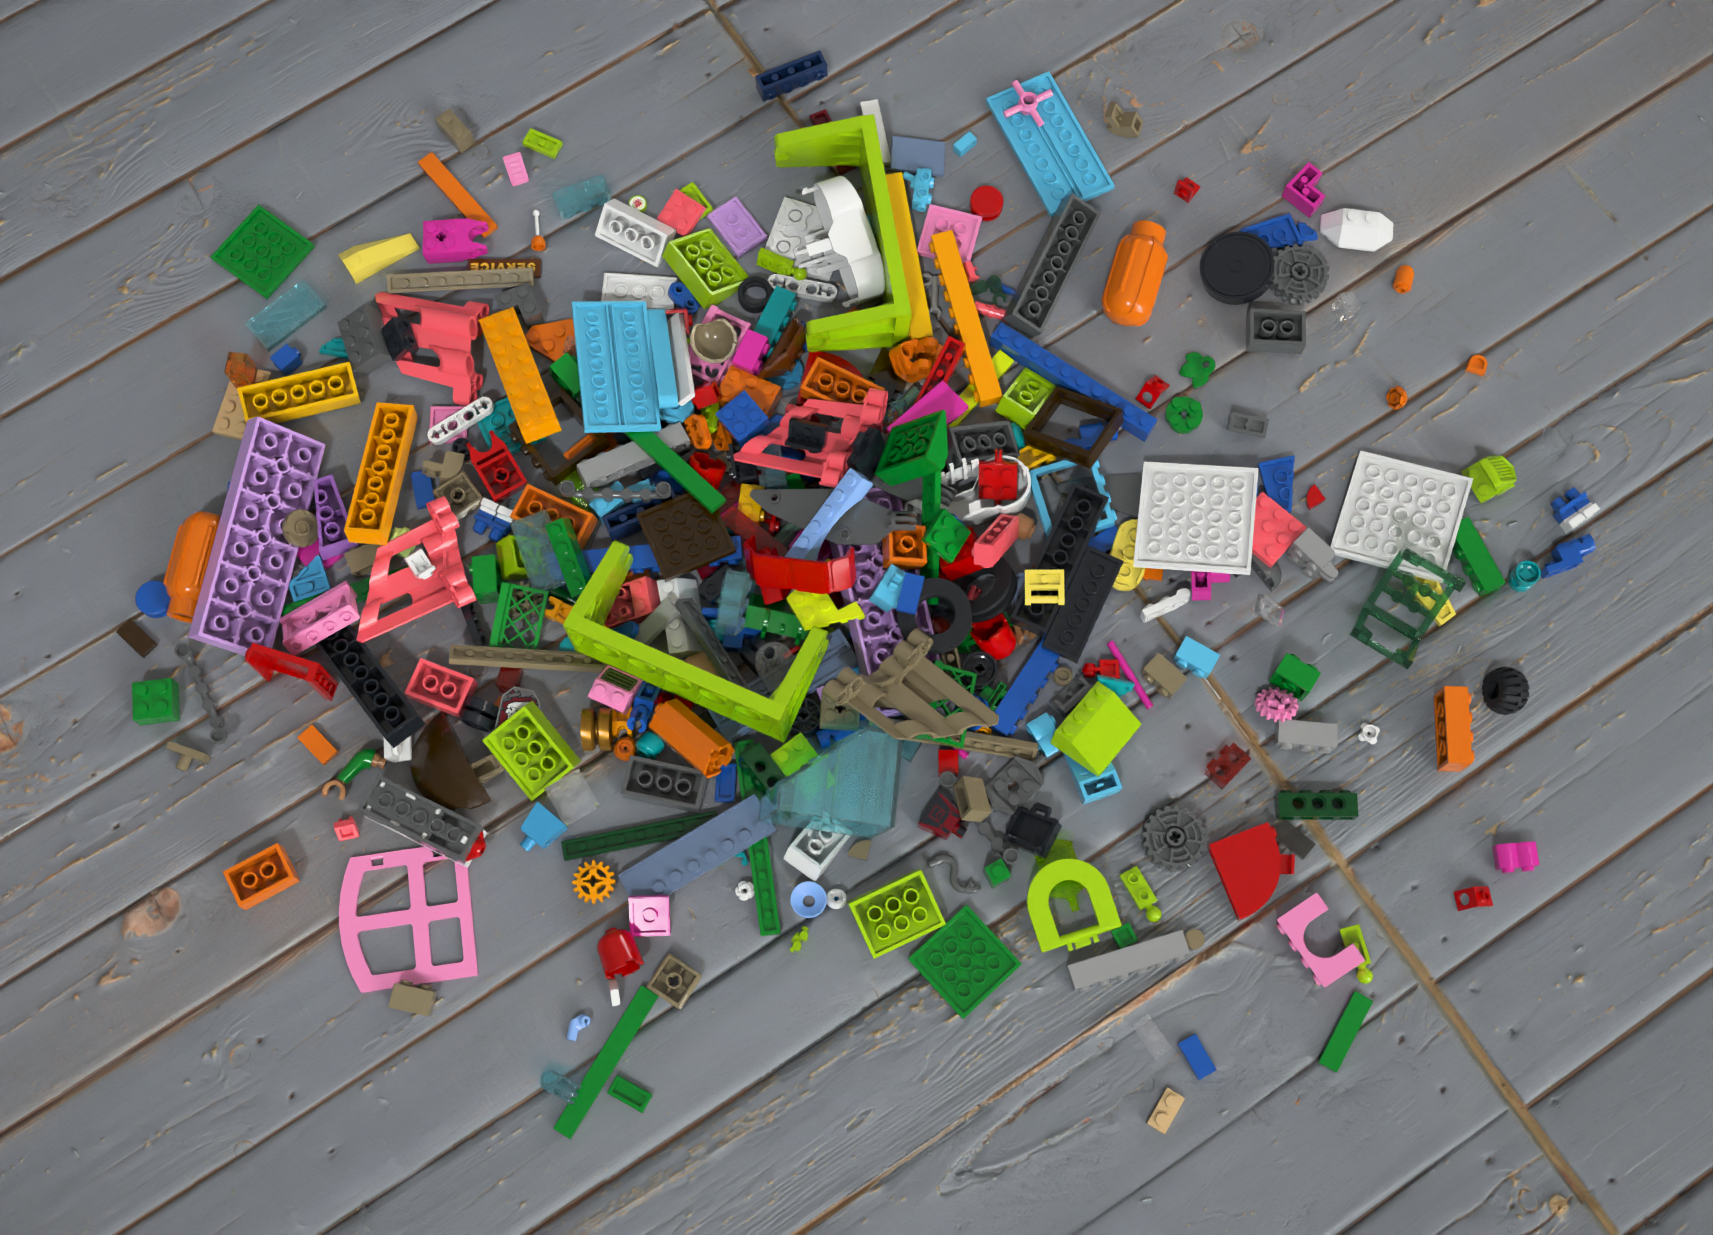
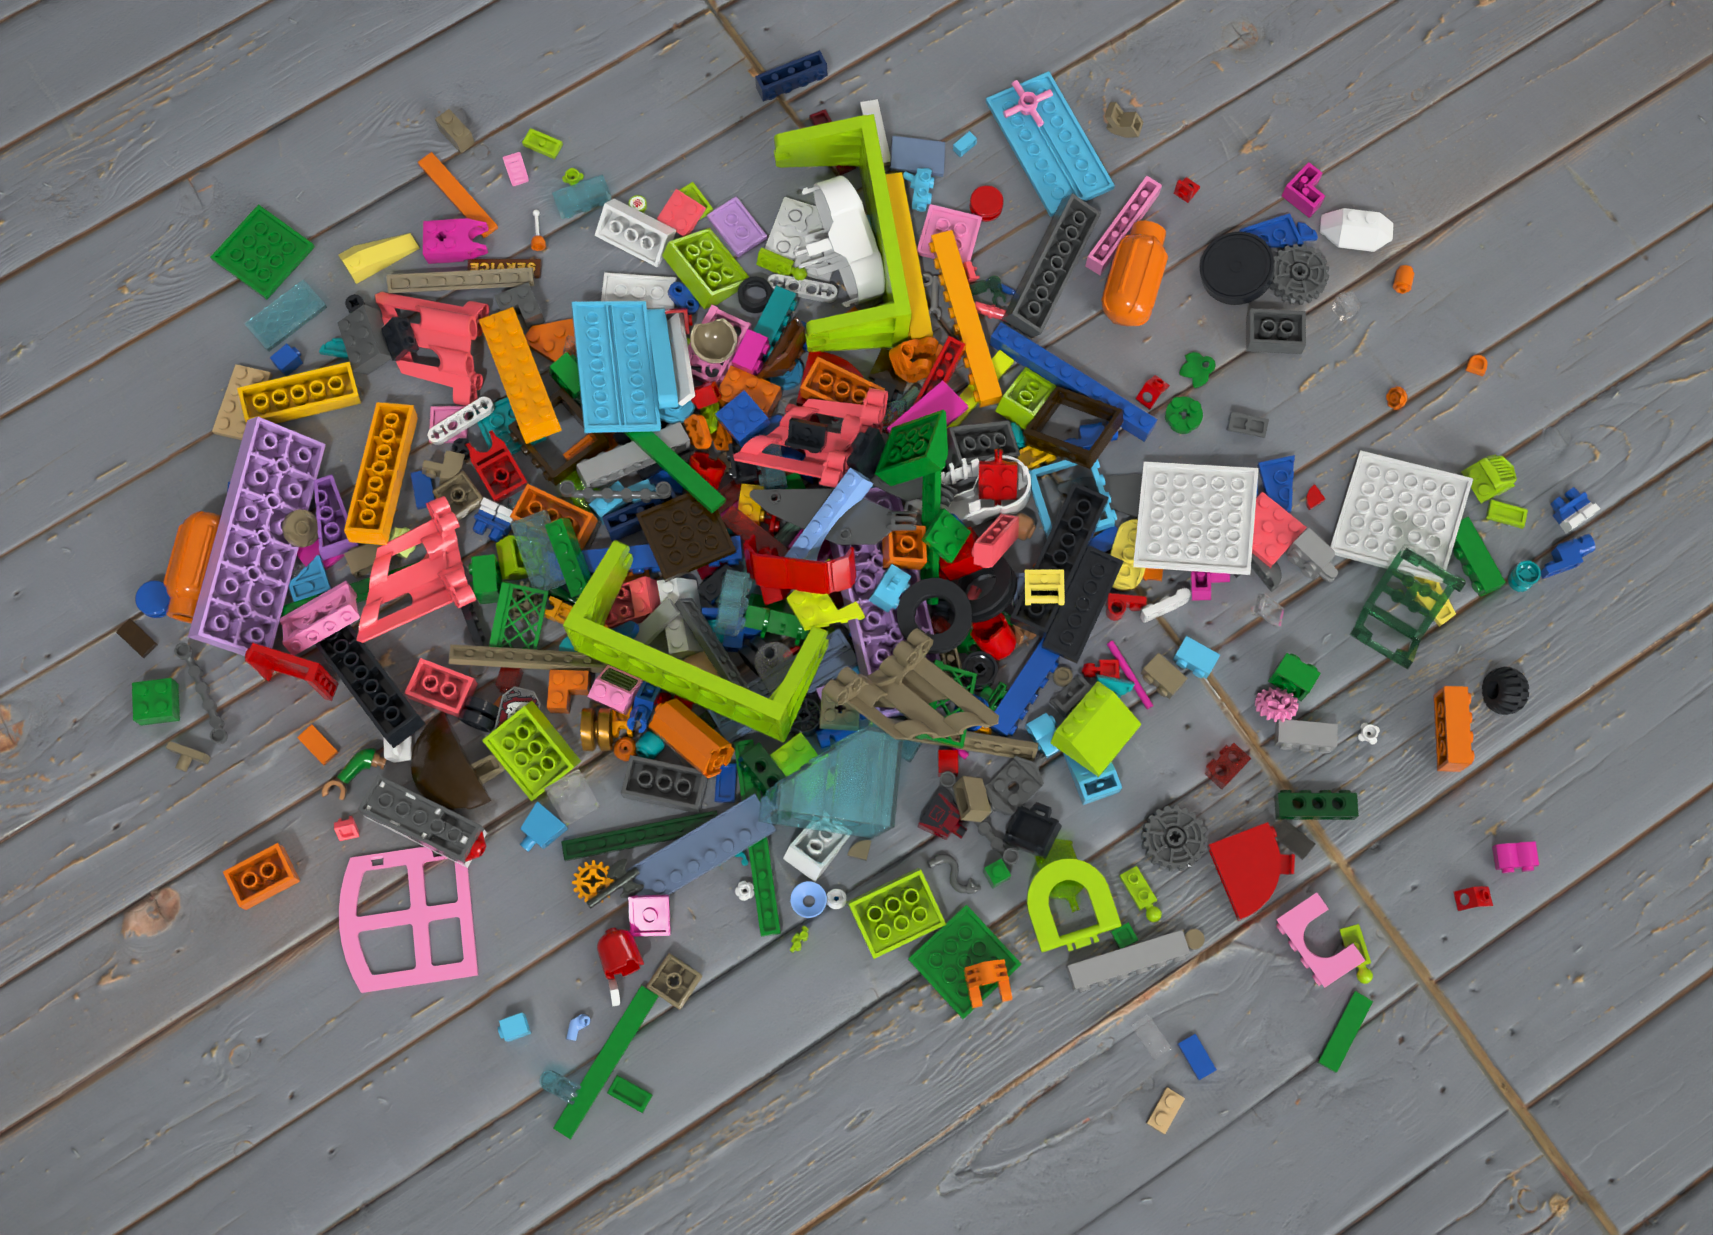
(240, 369): clear orange brick -> none
(352, 299): none -> black wheel
(412, 998): dark tan brick -> none
(420, 564): white bracket -> none
(514, 1027): none -> medium azure brick
(563, 685): none -> orange brick
(572, 172): none -> lime plate
(623, 879): none -> pearl dark grey piece
(910, 593): blue tile -> none
(987, 973): none -> orange piece
(1122, 601): none -> red plate
(1132, 212): none -> bright pink brick
(1506, 514): none -> lime tile

